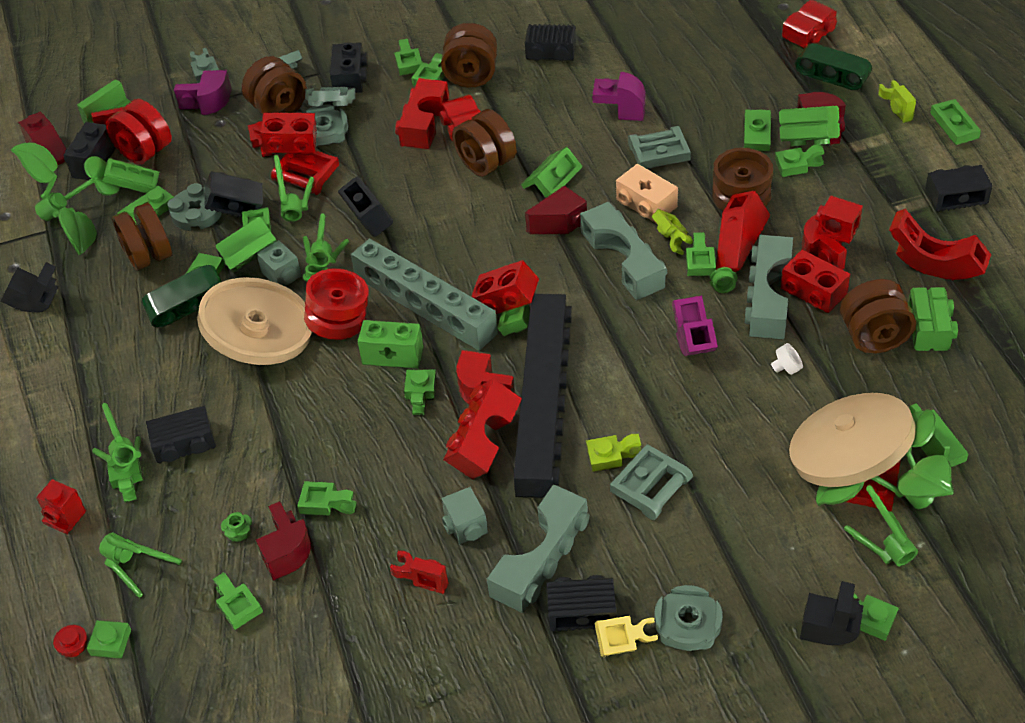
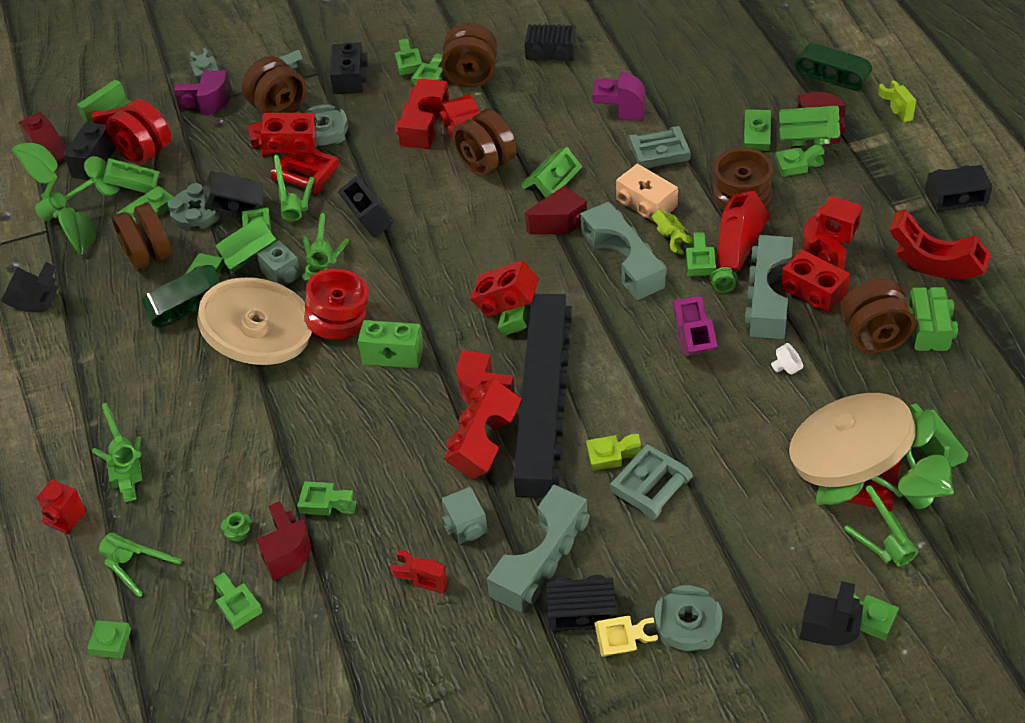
(70, 640): red plate -> none
(180, 434): black brick -> none
(339, 95): sand green plate -> none
(419, 387): bright green plate -> none
(425, 294): sand green brick -> none
(809, 23): red brick -> none
(955, 122): bright green plate -> none

